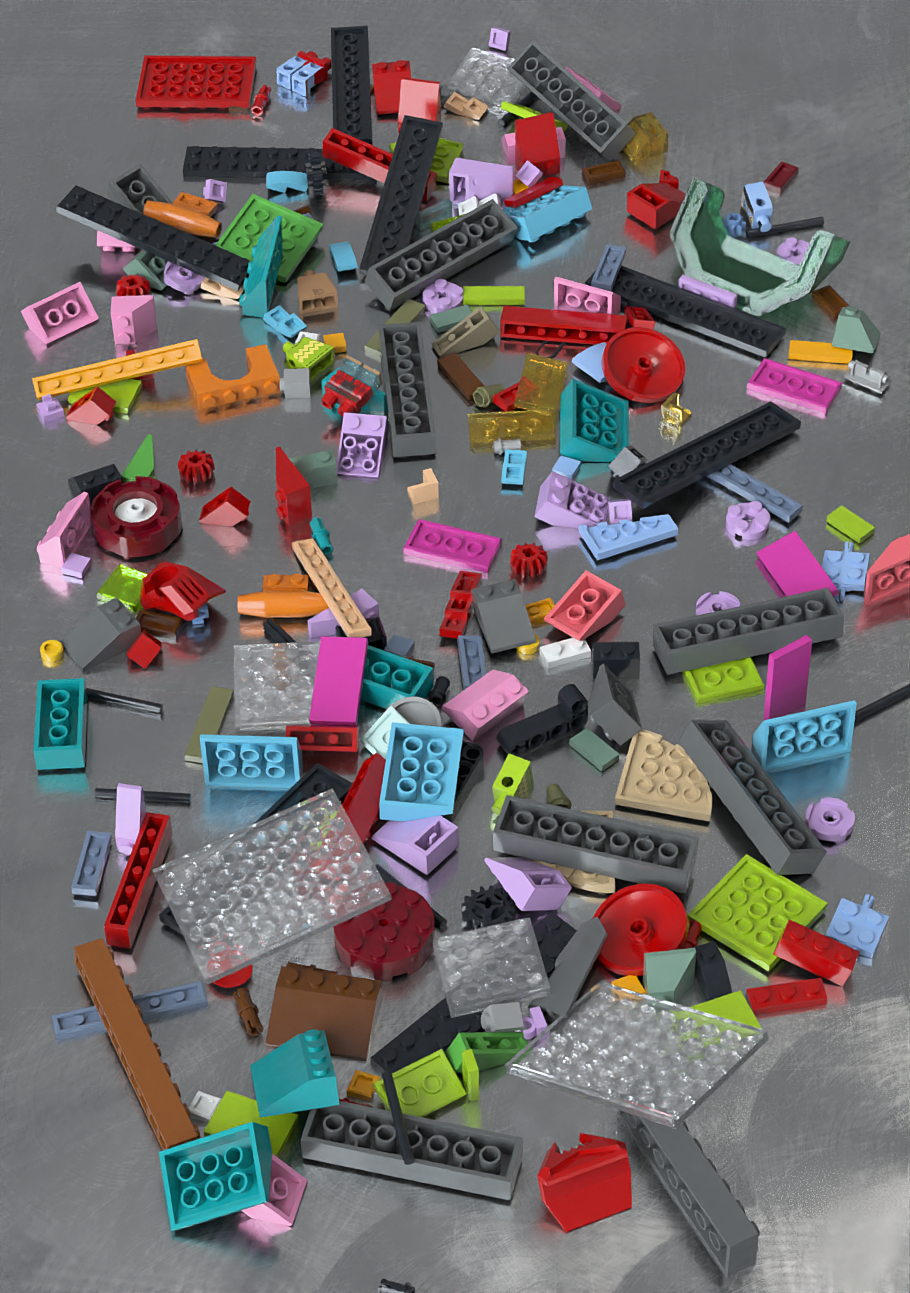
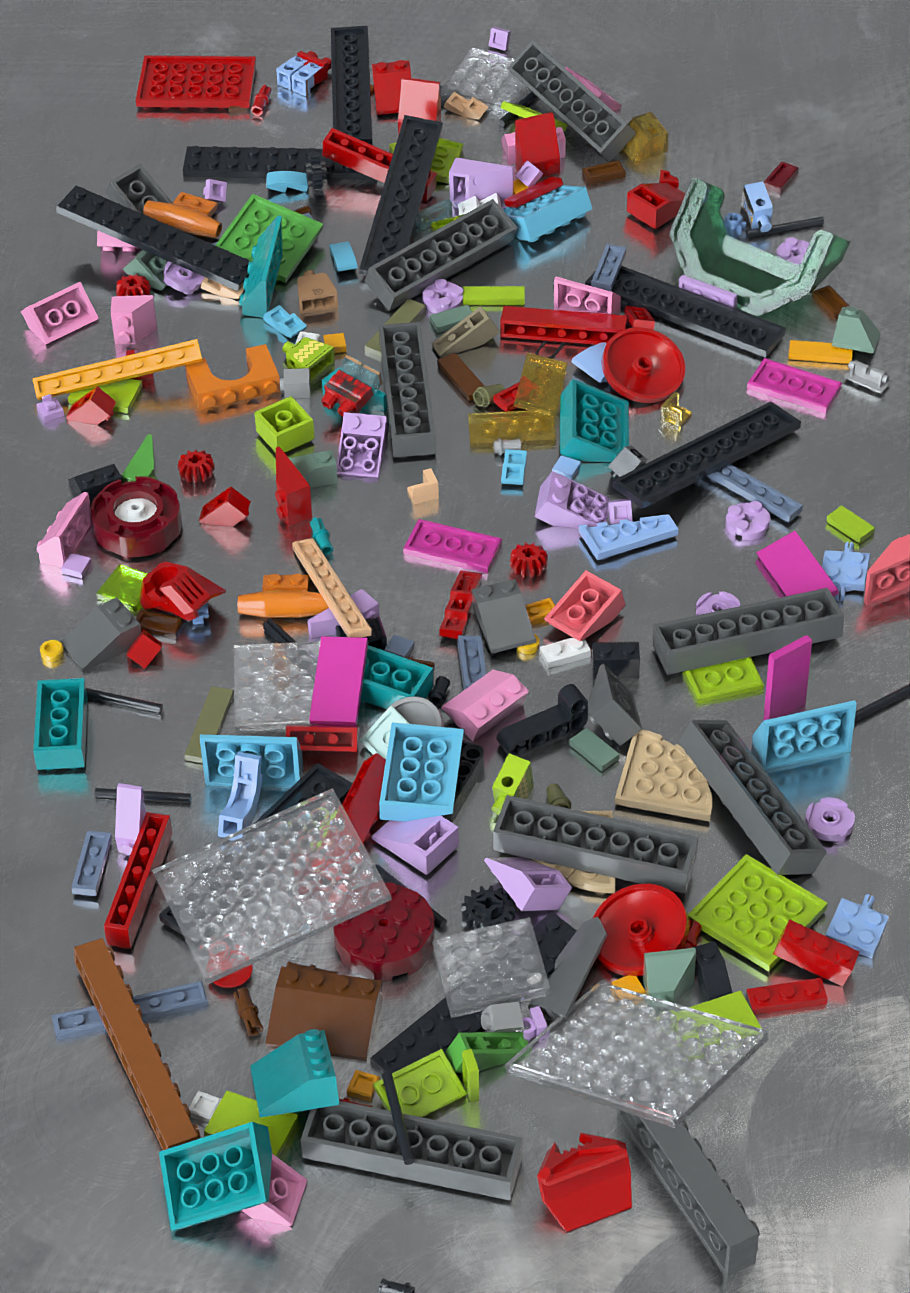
(244, 795): none -> light blue arch
(284, 424): none -> lime brick

